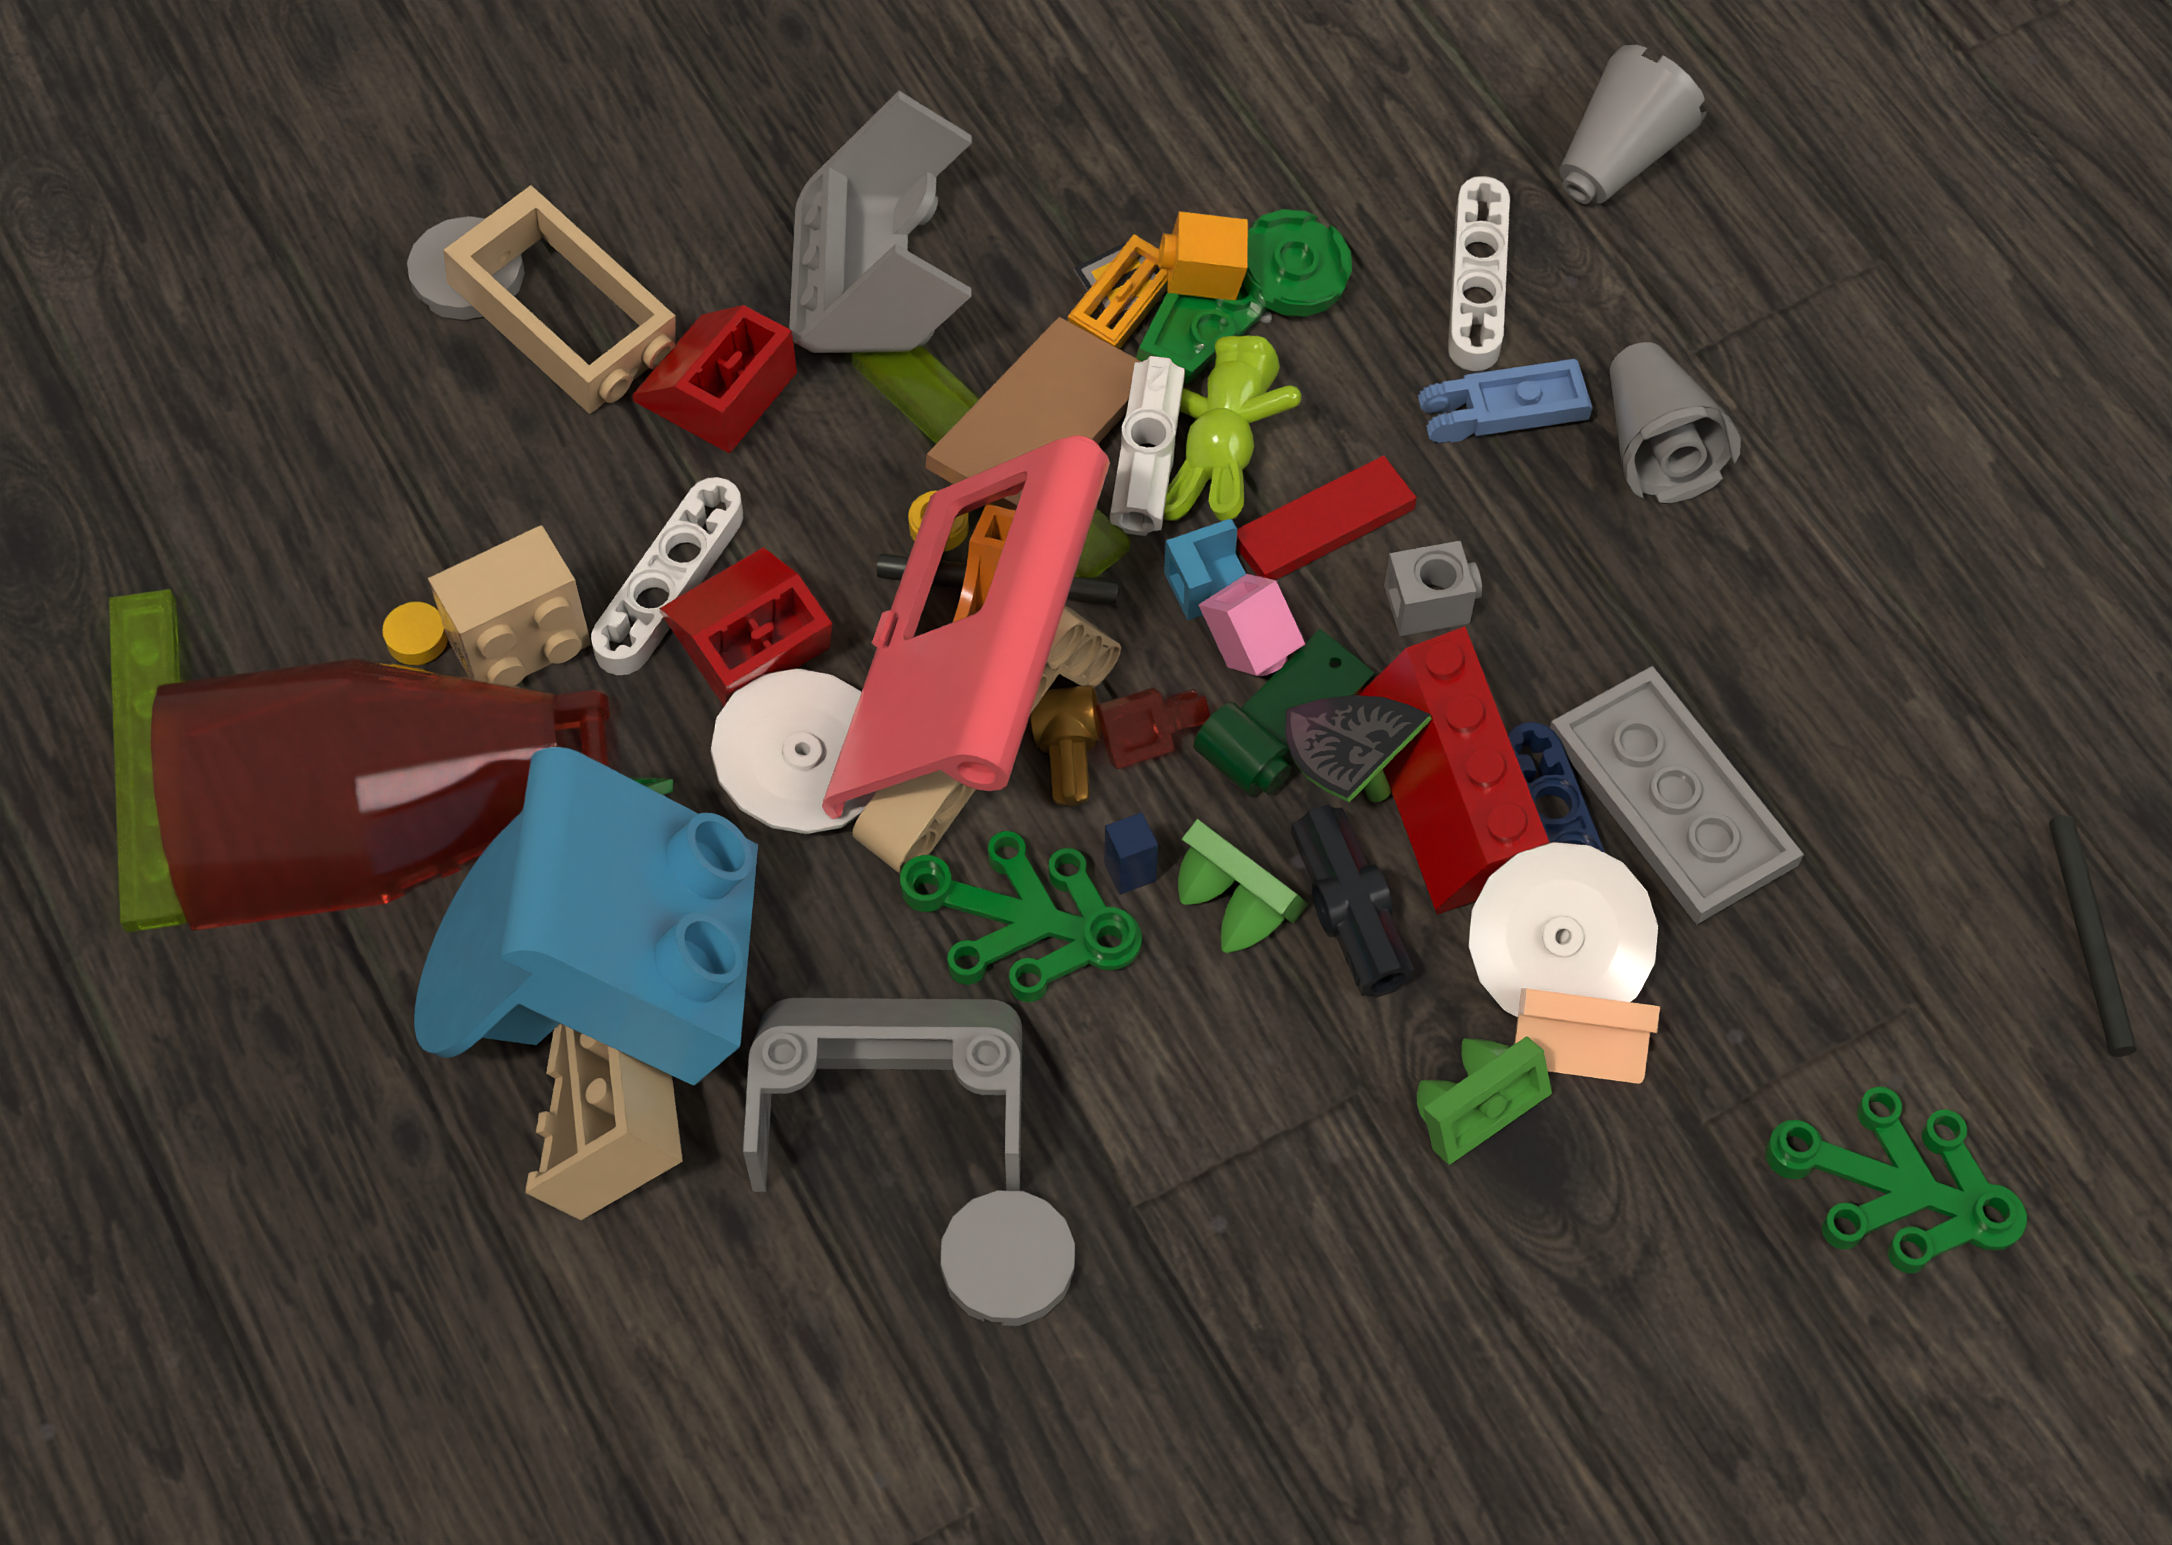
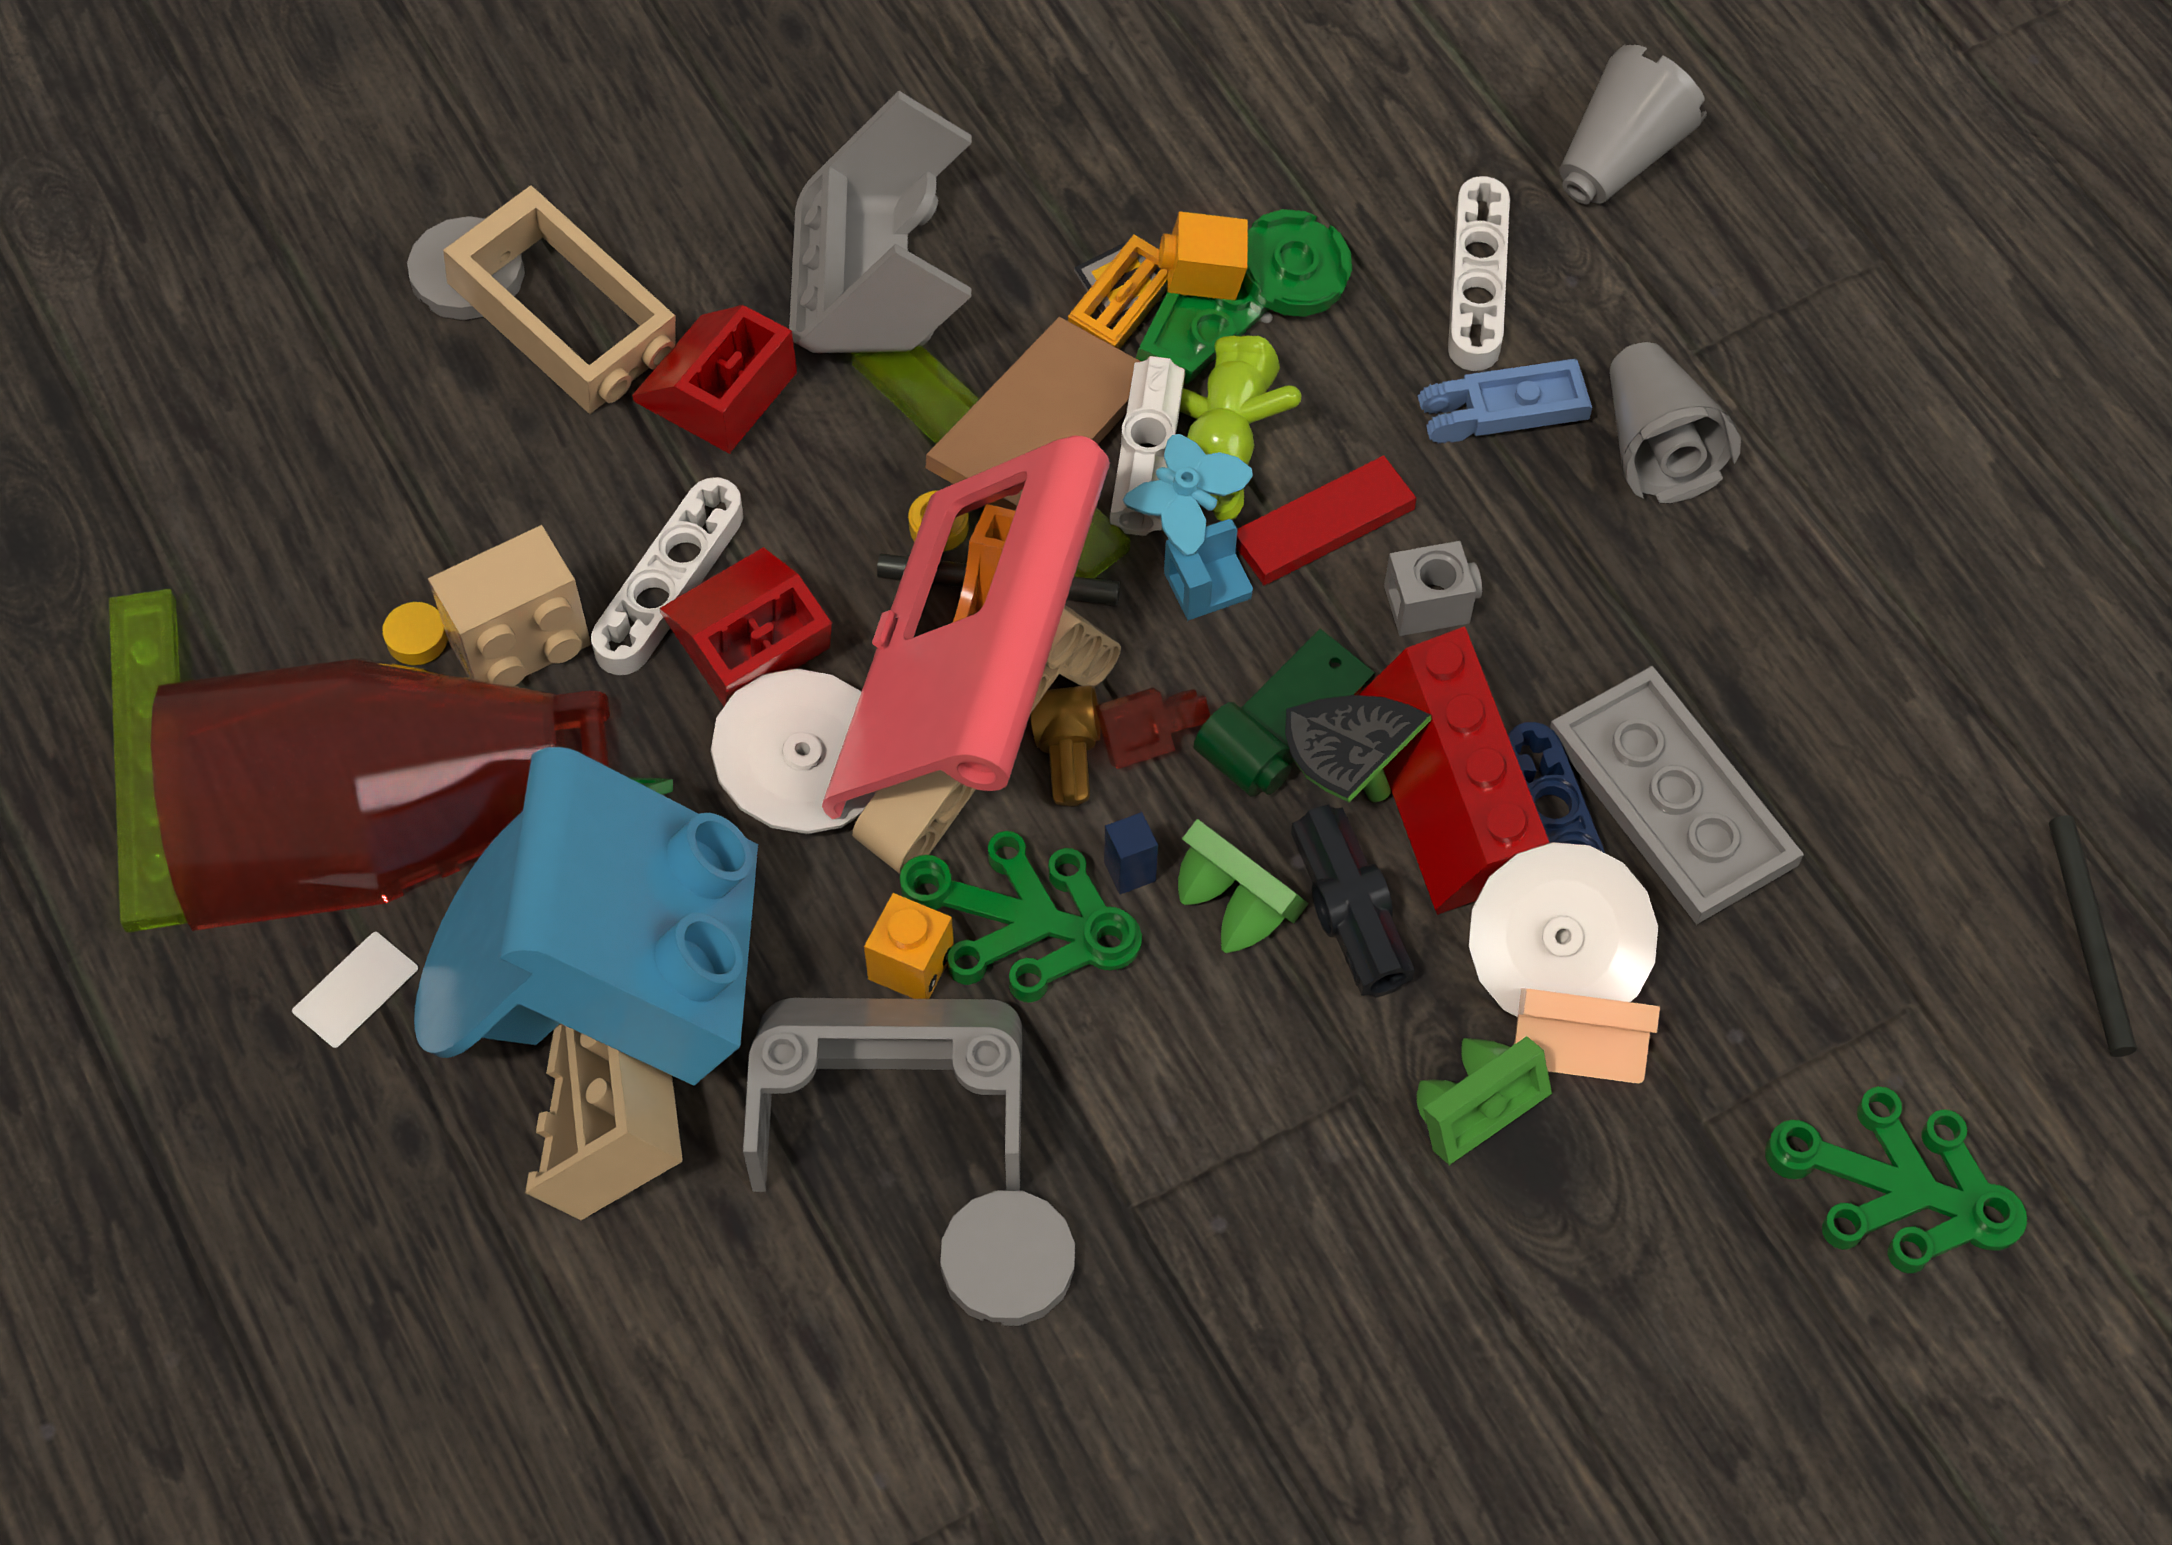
(355, 989): none -> white sticker
(909, 947): none -> light orange brick
(1185, 486): none -> medium azure piece
(1252, 625): bright pink brick -> none

